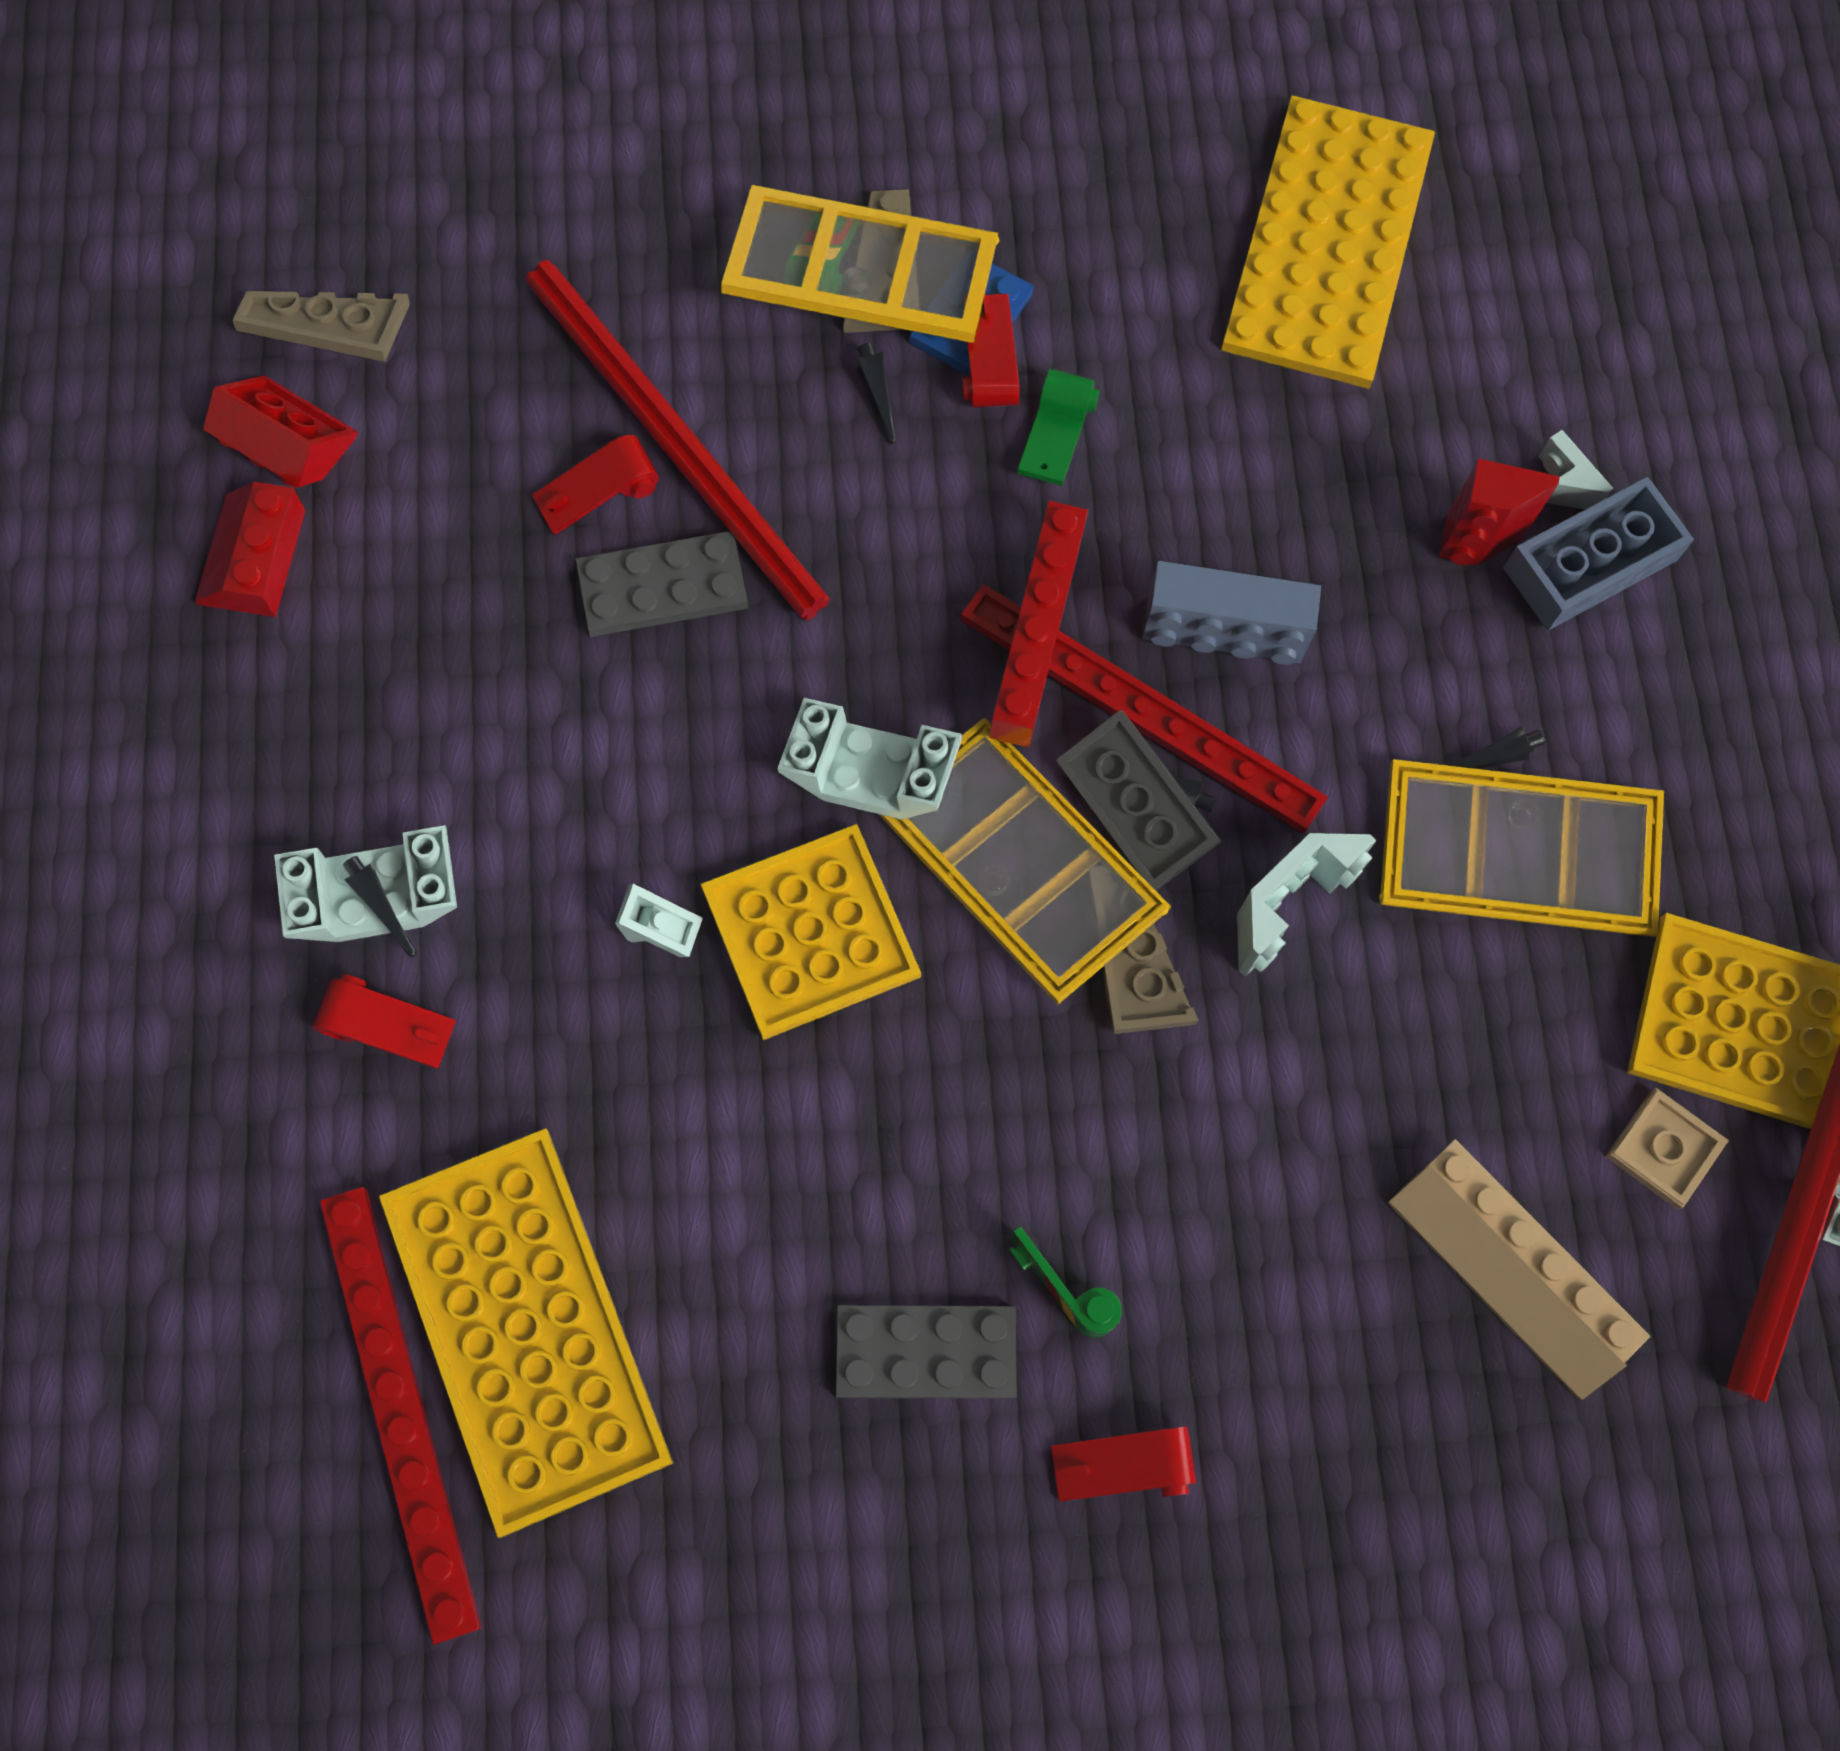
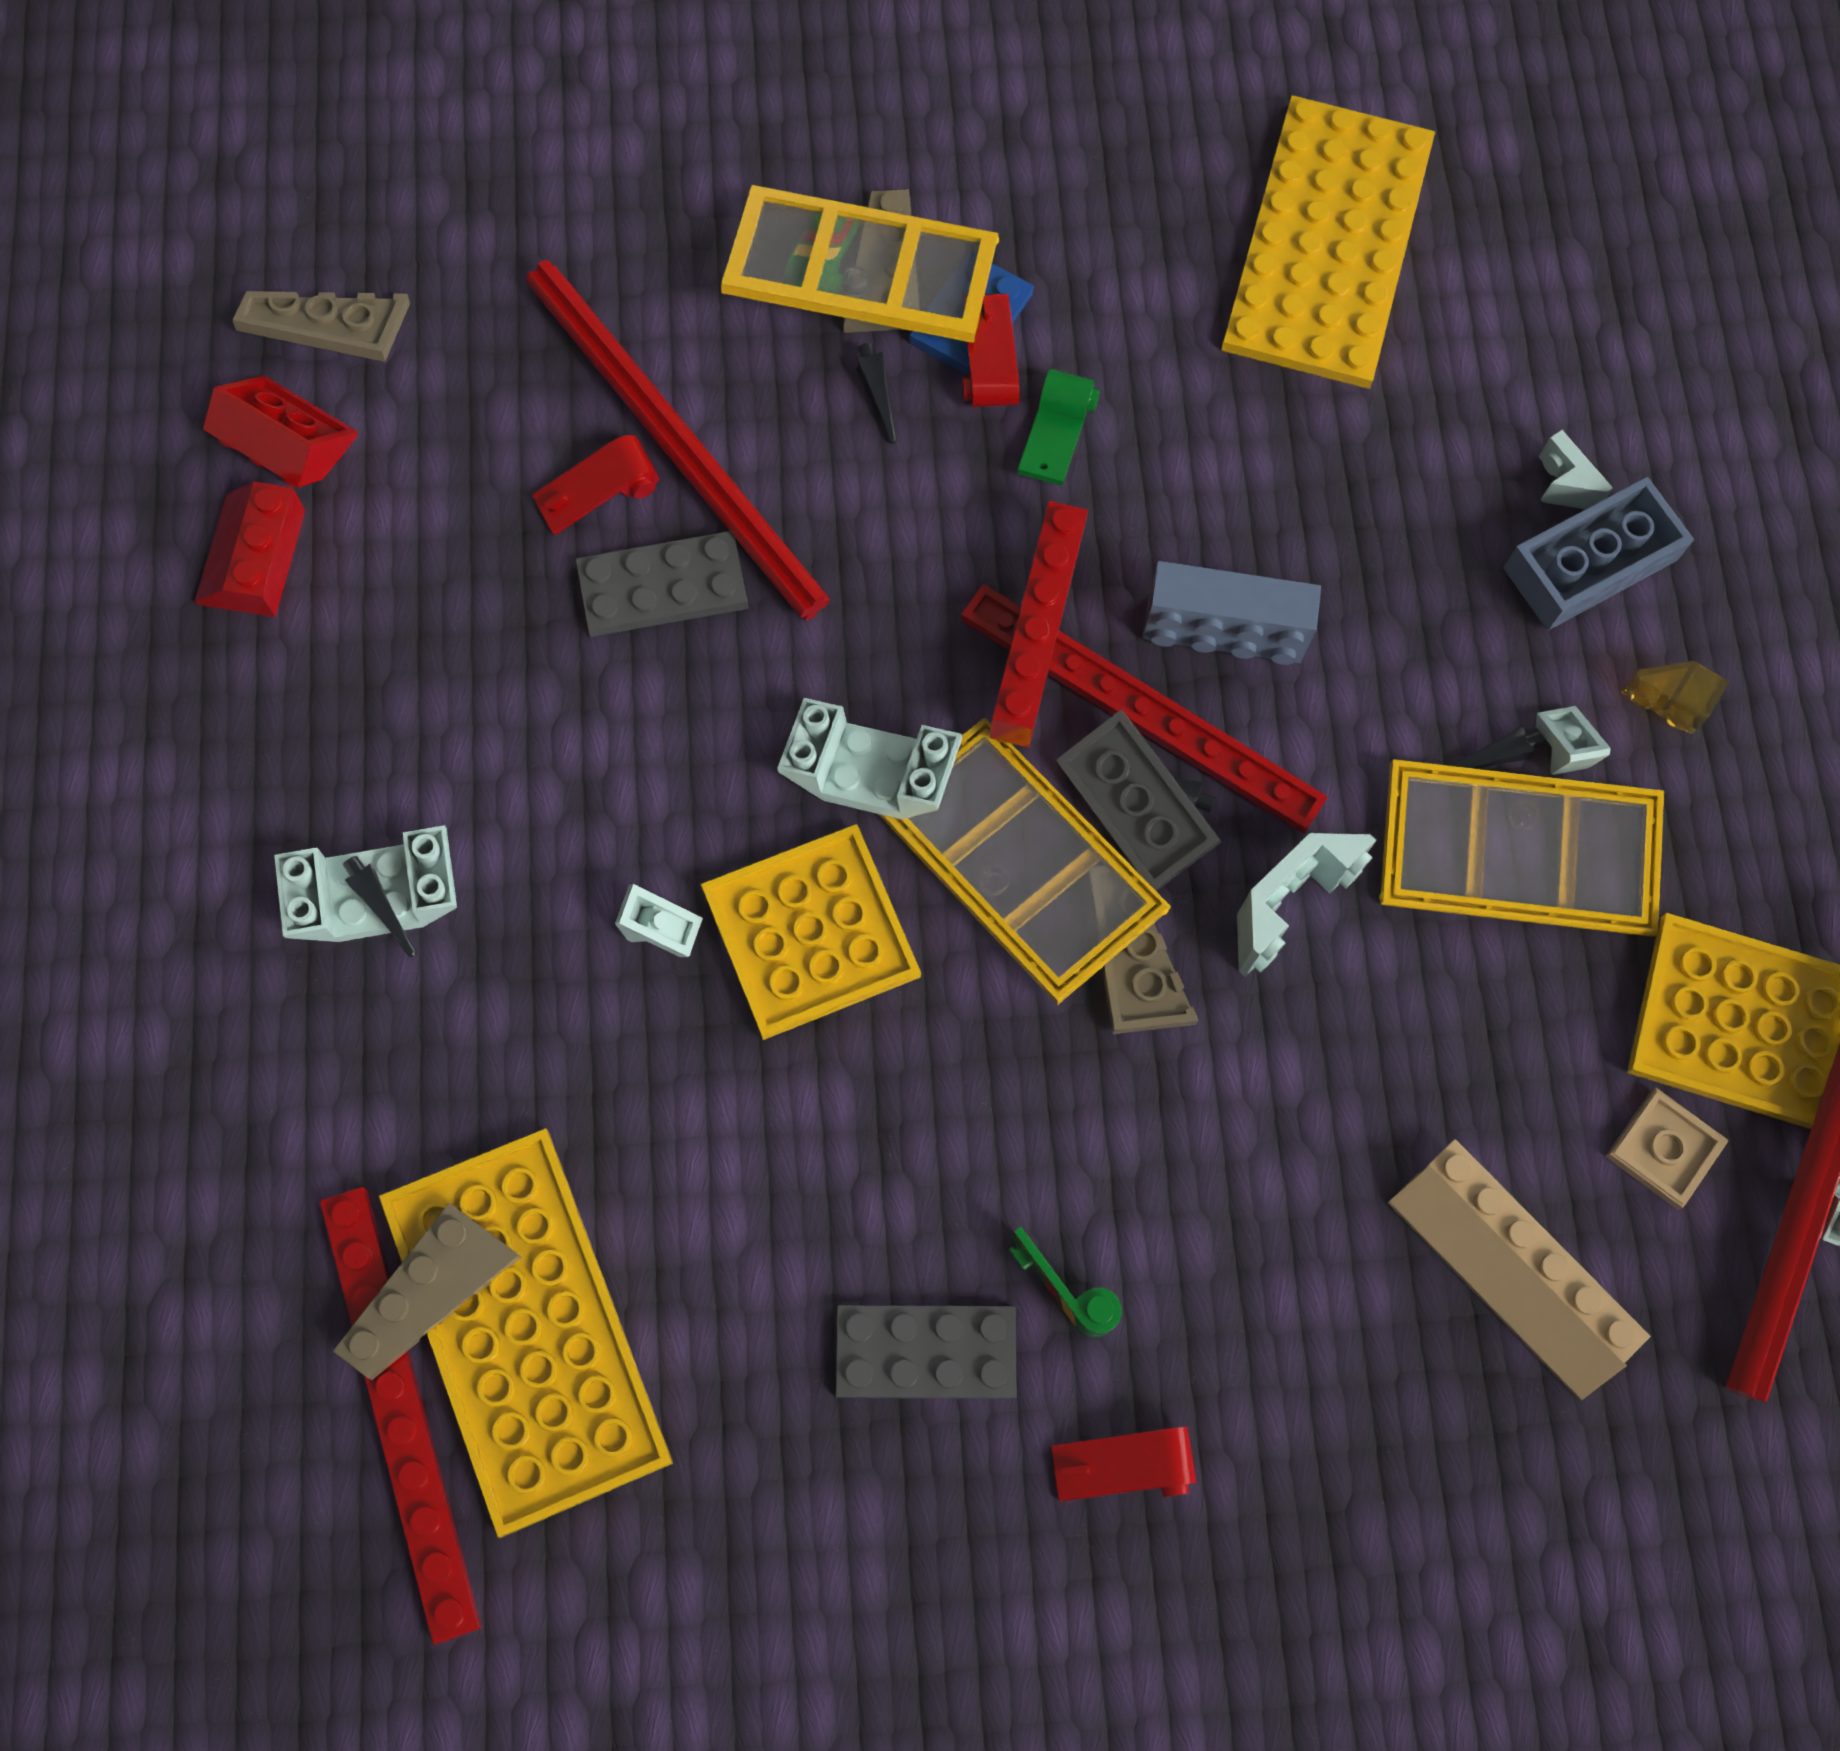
(365, 1016): red door -> none
(433, 1281): none -> dark tan wing
(1493, 511): red slope -> none
(1572, 740): none -> light aqua slope
(1678, 692): none -> clear yellow slope

